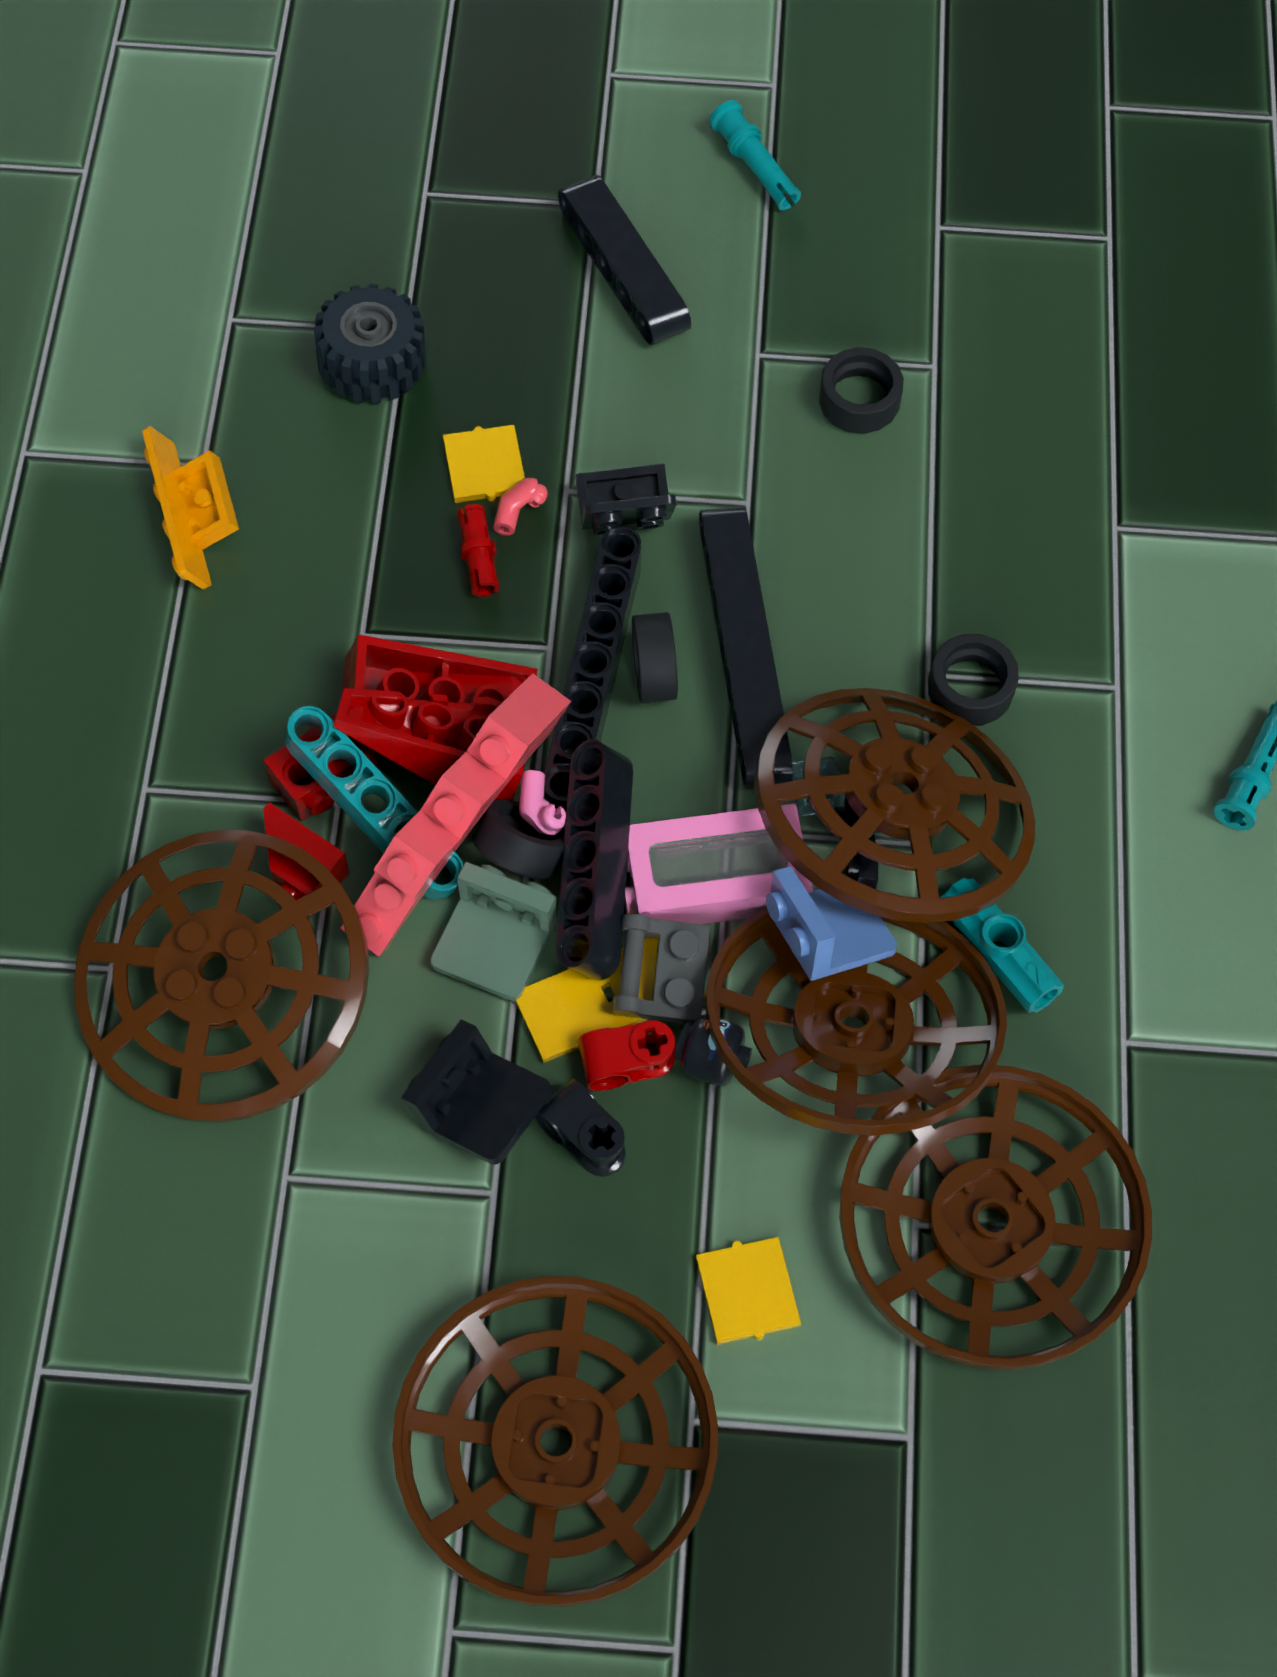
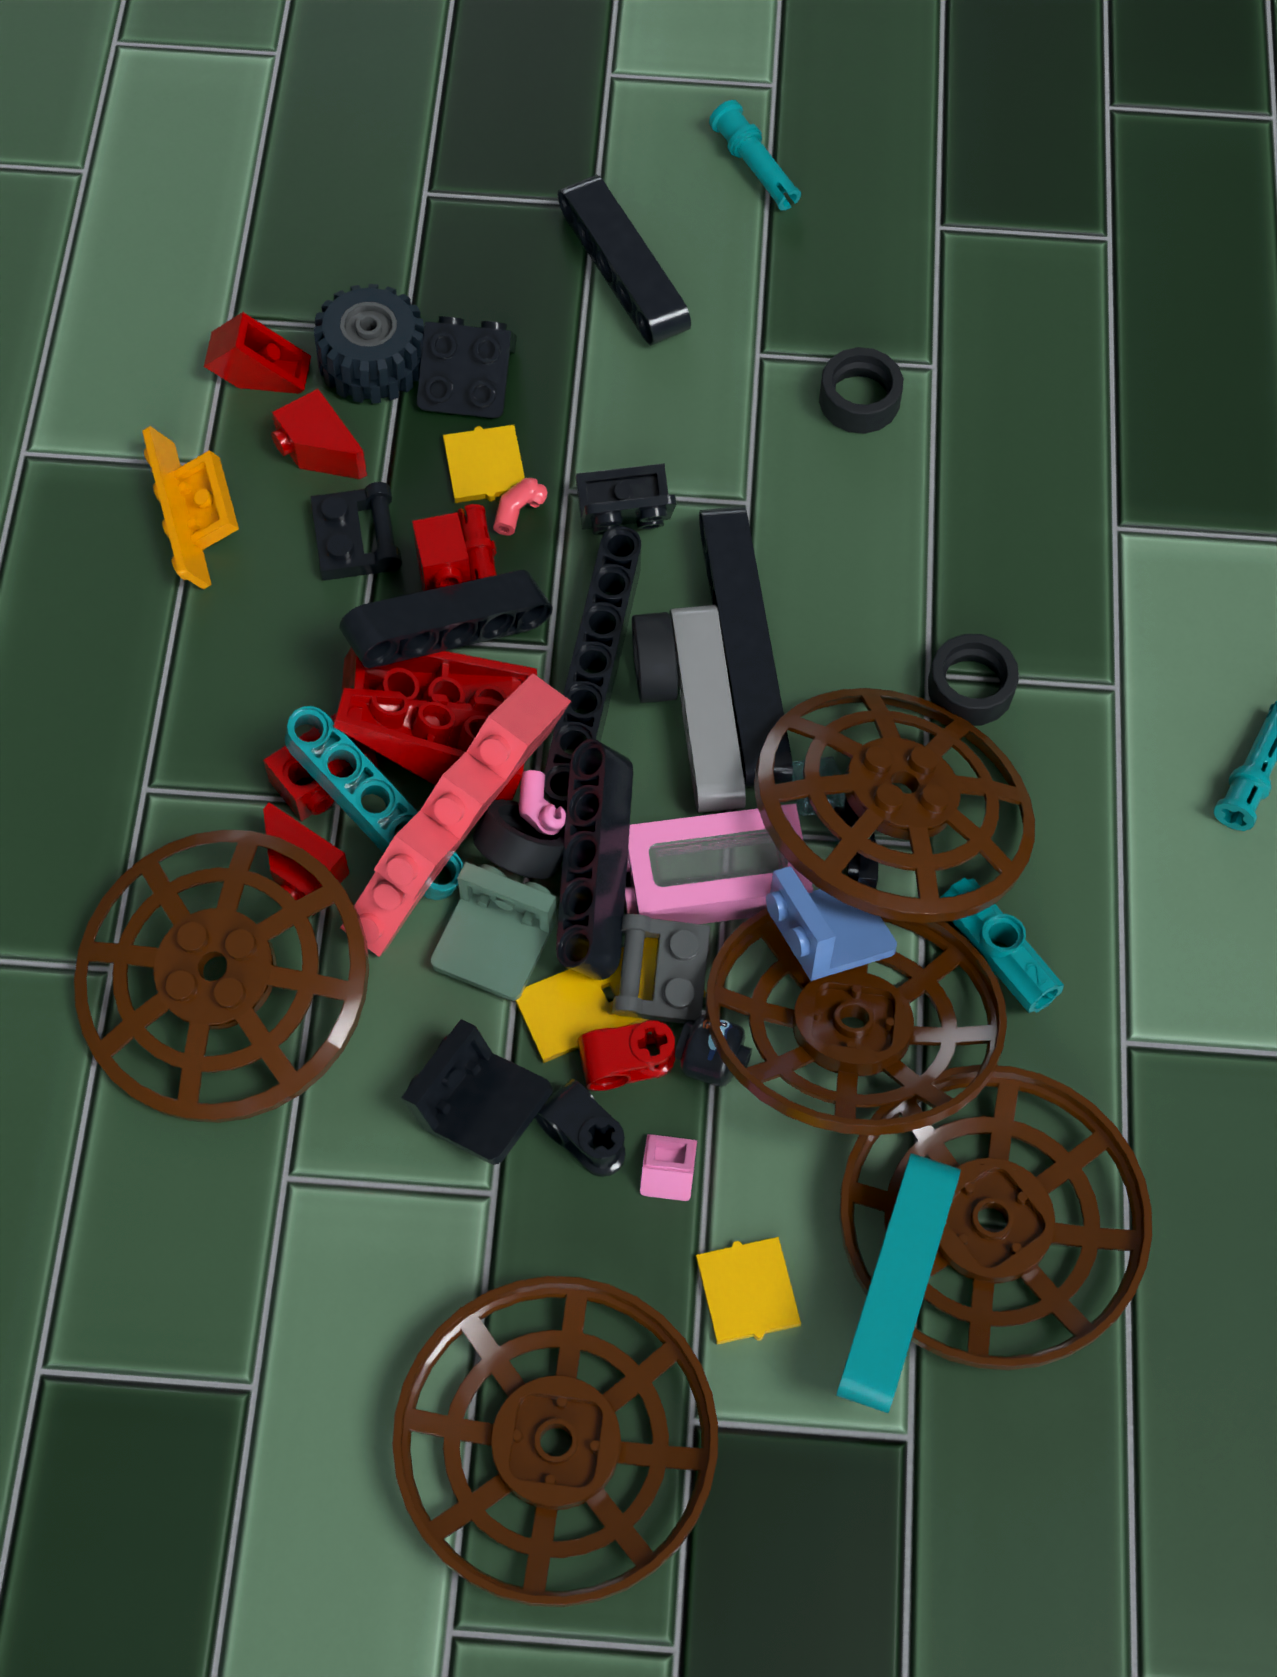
(256, 357): none -> red slope
(317, 437): none -> red slope
(340, 532): none -> black plate
(441, 551): none -> red brick
(445, 618): none -> black beam
(465, 367): none -> black bracket
(668, 1167): none -> bright pink slope
(707, 710): none -> light grey beam
(898, 1283): none -> teal beam

